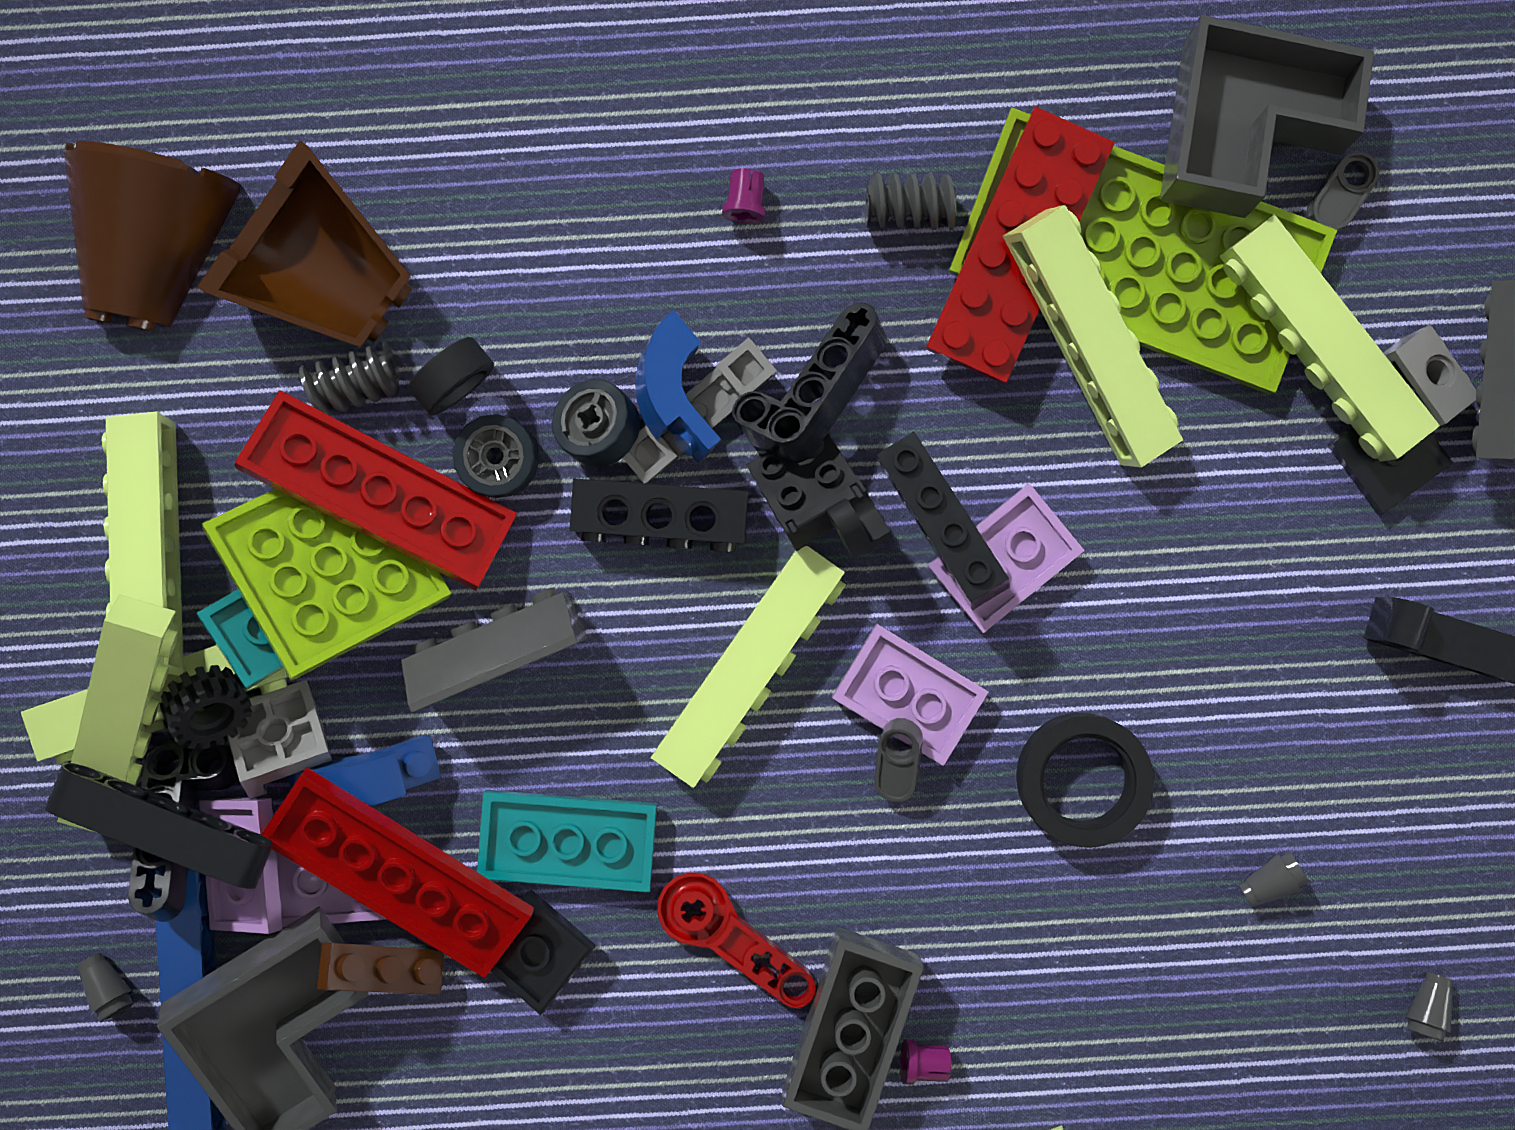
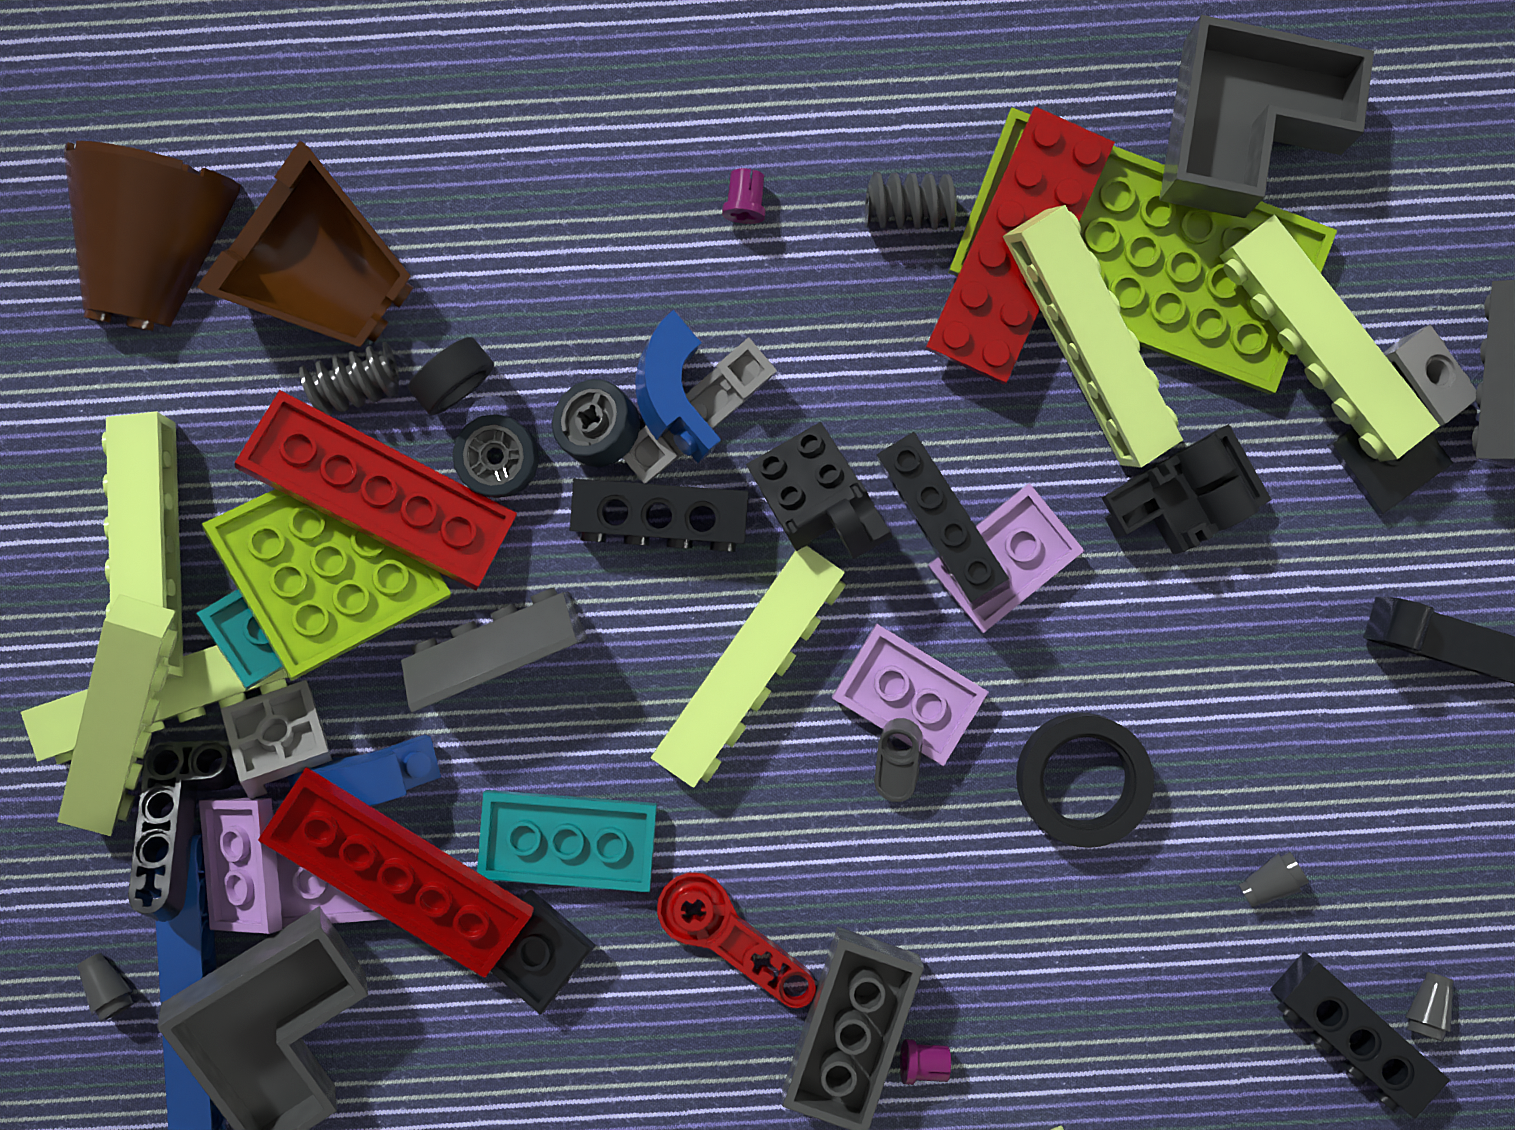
(158, 825): black beam -> none
(196, 691): black tyre -> none
(380, 969): reddish brown plate -> none
(852, 341): black beam -> none
(1190, 493): none -> black plate
(1338, 200): dark grey piece -> none
(1413, 1078): none -> black brick

